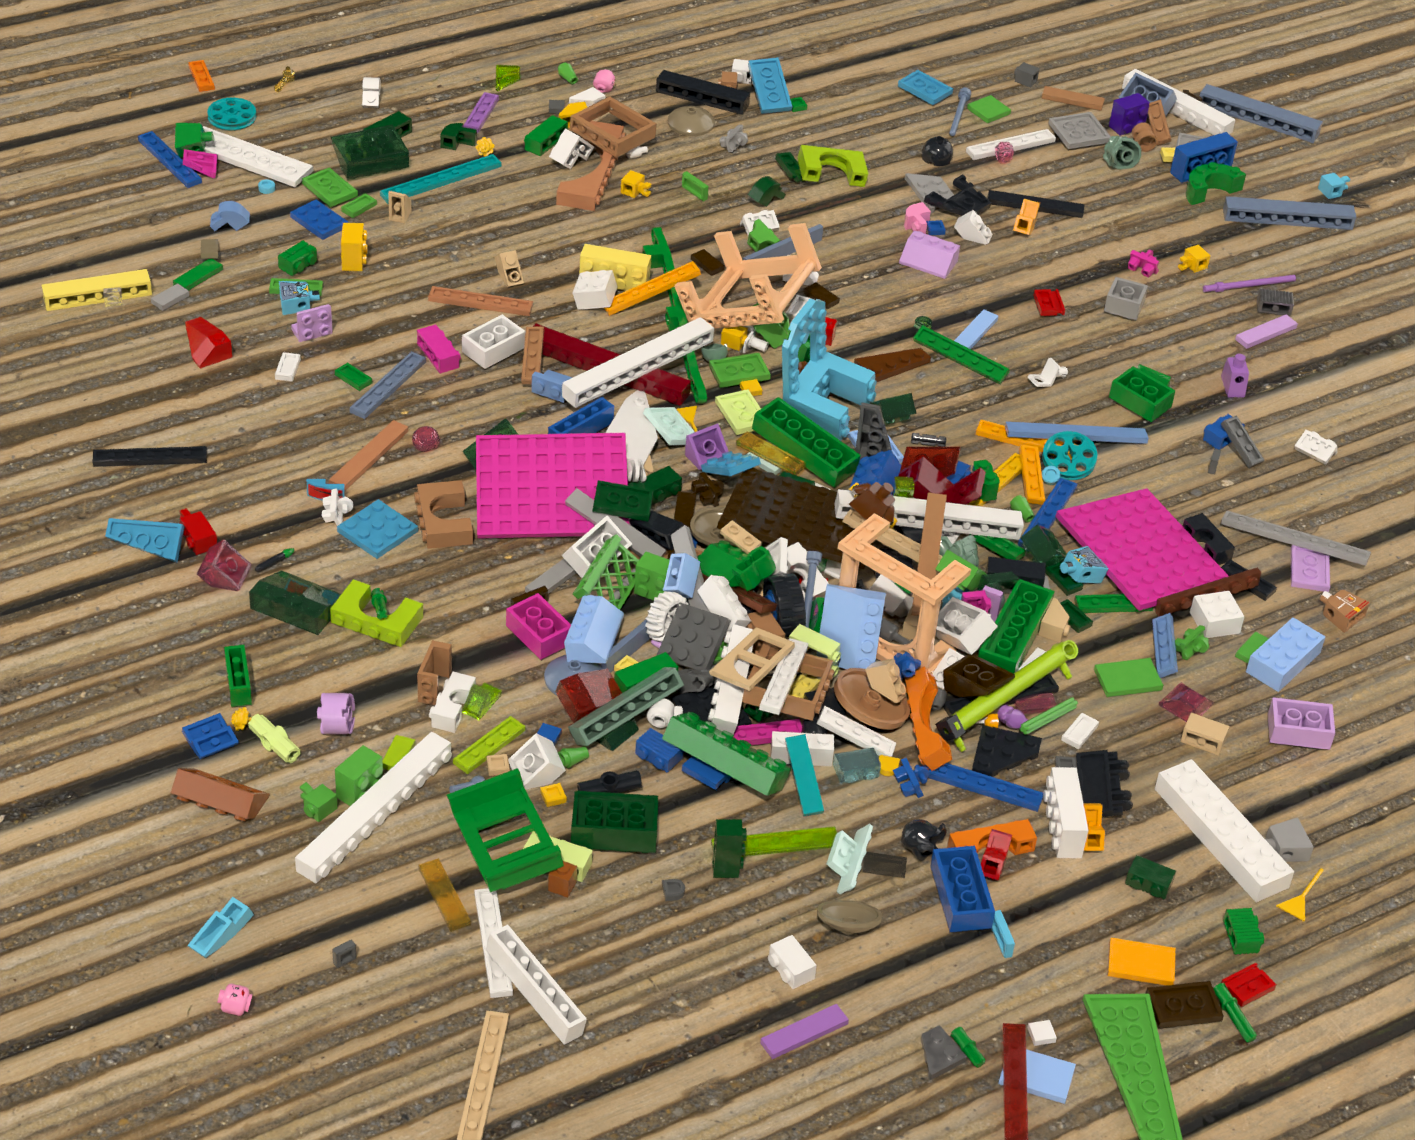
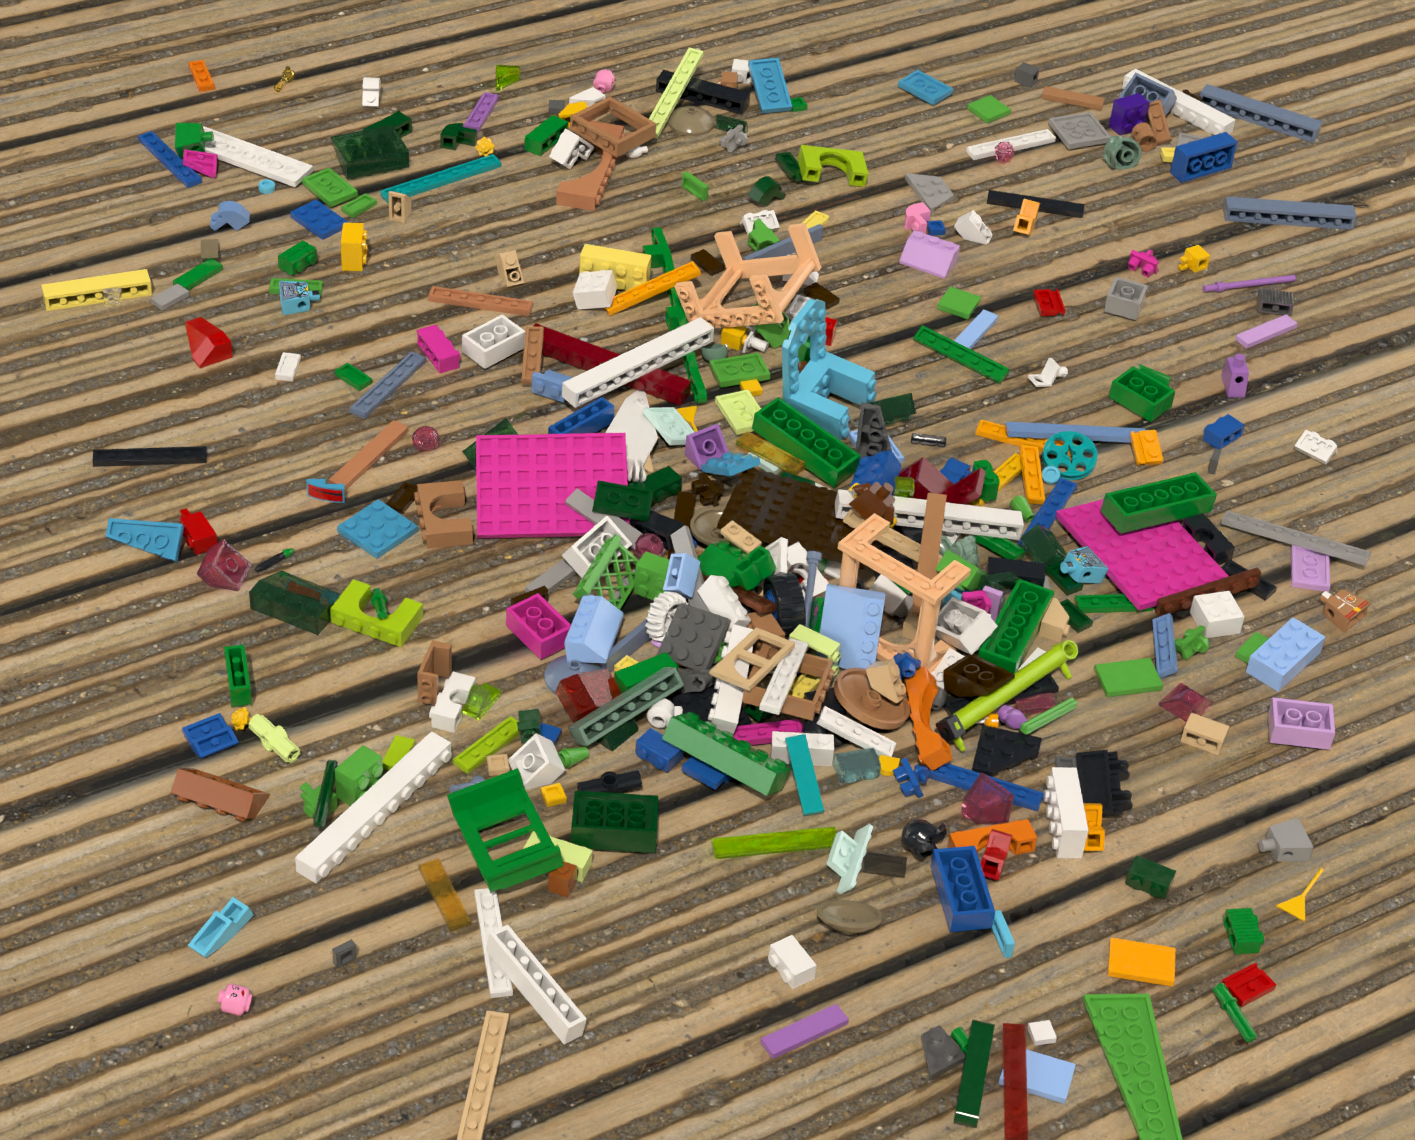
(231, 113): teal wedge -> none
(313, 323): lavender bracket -> none
(325, 794): none -> dark green axle
(336, 507): white hips -> none
(336, 713): lavender brick -> none
(402, 498): none -> dark brown tile
(529, 724): none -> dark green brick
(566, 71): bright green cone -> none
(633, 184): yellow brick -> none
(649, 543): none -> clear pink hair
(673, 889): dark grey tile -> none
(675, 88): none -> yellowish green plate
(726, 123): none -> clear green slope
(728, 848): dark green brick -> none
(815, 219): none -> light yellow tile
(890, 633): dark grey piece -> none
(894, 363): reddish brown wing -> none
(923, 320): clear green tile -> none
(937, 151): black cylinder -> none
(942, 458): clear red slope -> none
(959, 302): none -> bright green tile
(963, 201): black wing -> none
(964, 95): sand blue piece -> none
(974, 1073): none -> dark green beam
(987, 802): none -> clear pink slope
(1080, 731): white tile -> none
(1146, 447): none -> light orange plate
(1158, 502): none -> green brick
(1185, 1004): dark brown plate -> none
(1213, 176): green brick -> none
(1224, 830): white brick -> none
(1242, 441): dark grey tile -> none
(1332, 185): medium azure brick -> none

